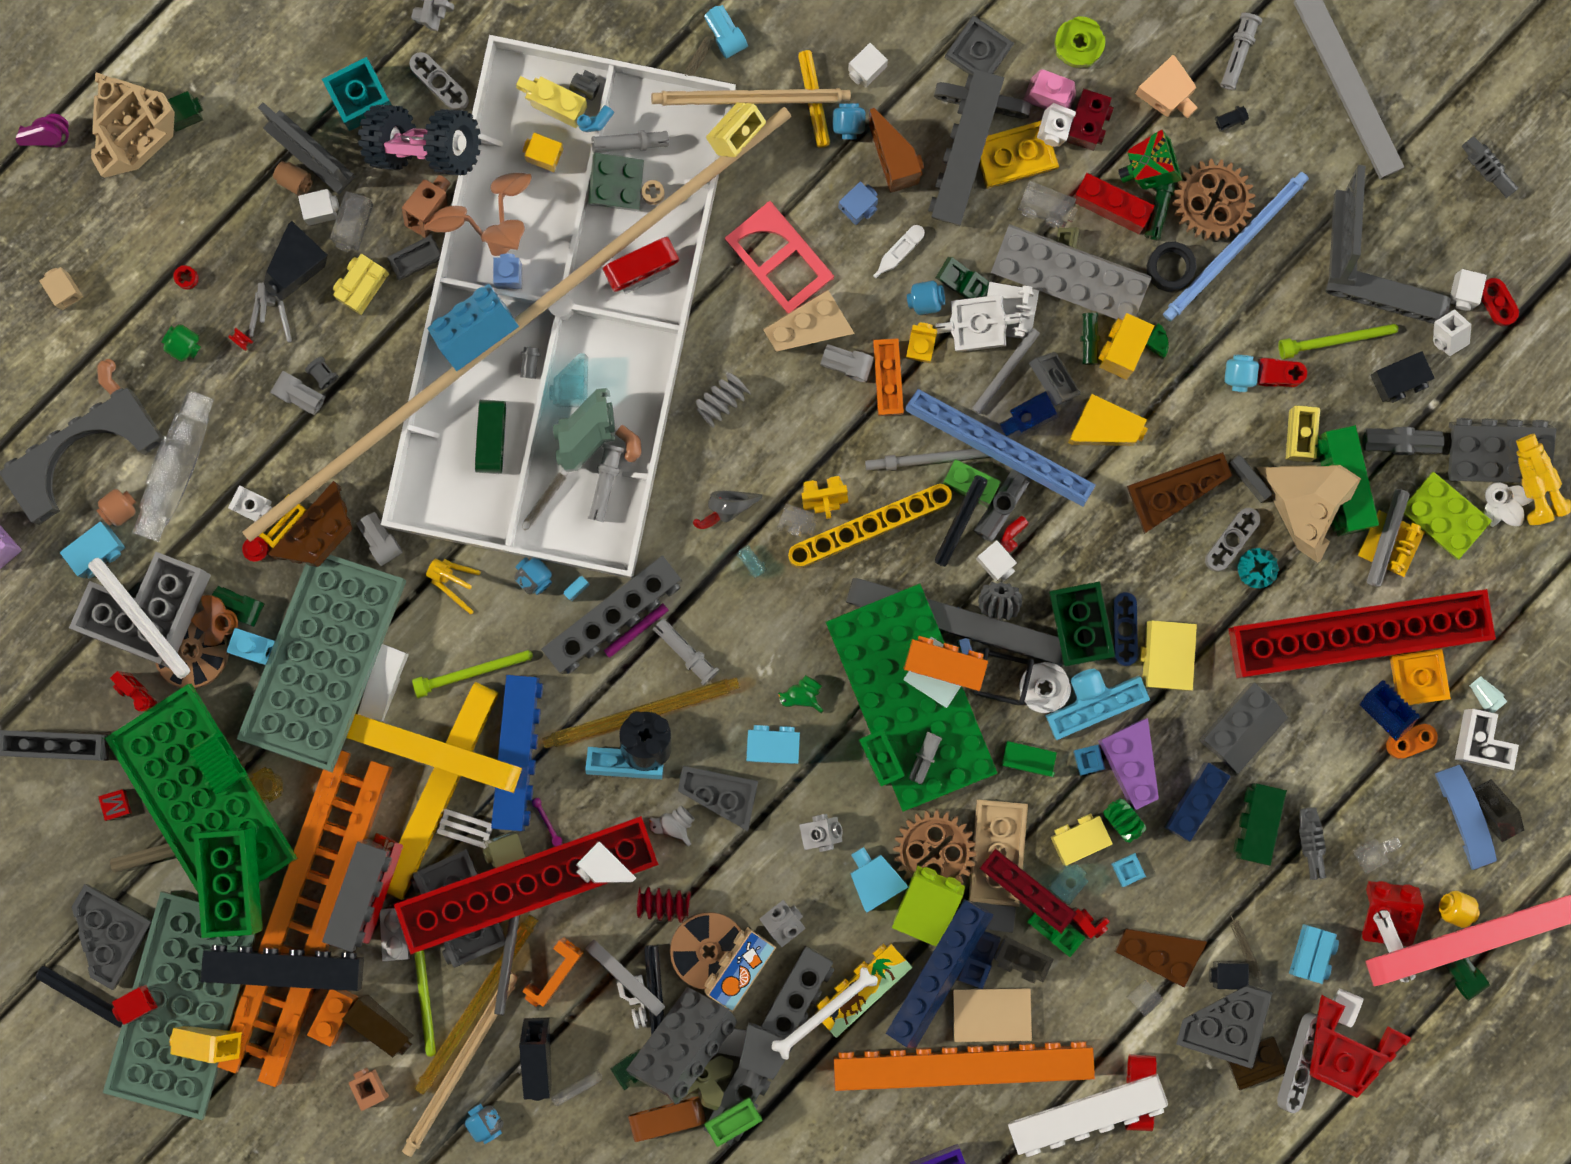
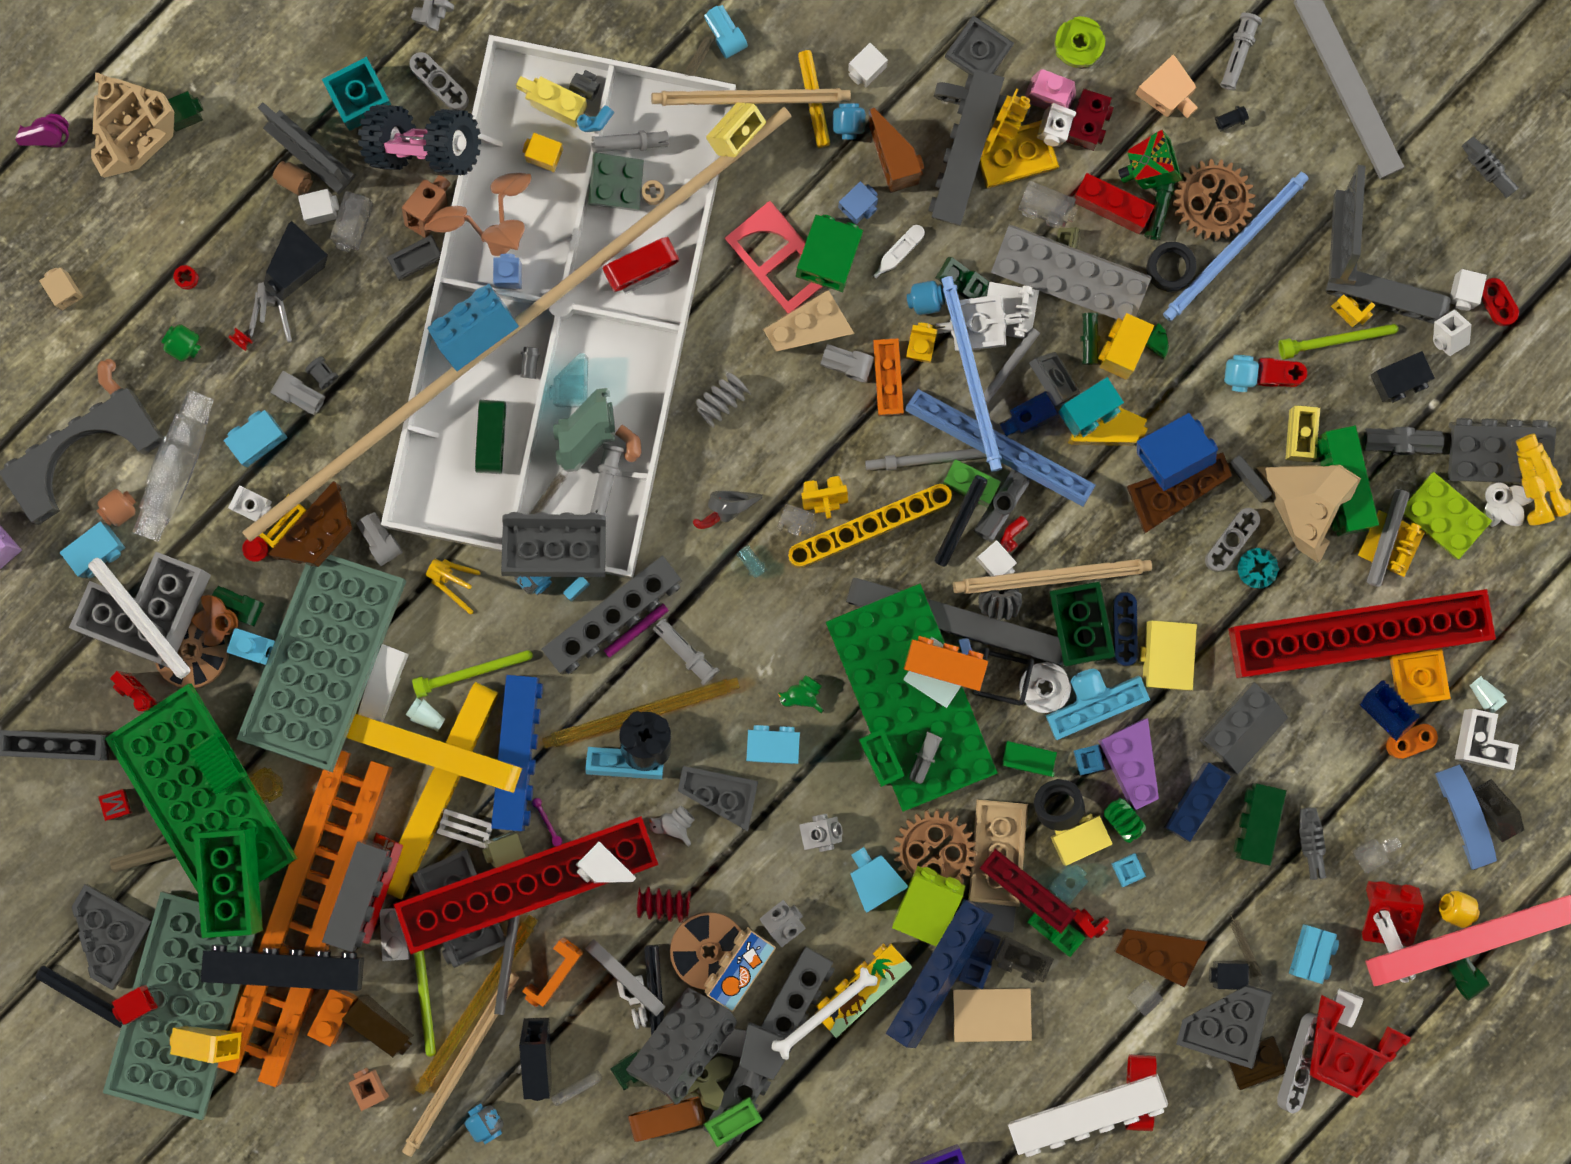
(254, 438): none -> medium azure brick
(360, 283): light yellow brick -> none
(425, 715): none -> light aqua cone
(553, 545): none -> dark grey bracket
(829, 252): none -> green panel
(963, 1067): orange brick -> none
(971, 373): none -> light blue piece
(1009, 119): none -> yellow hinge
(1054, 576): none -> tan piece
(1054, 788): none -> black tyre
(1094, 405): none -> teal brick
(1177, 451): none -> blue brick
(1349, 311): none -> yellow bracket

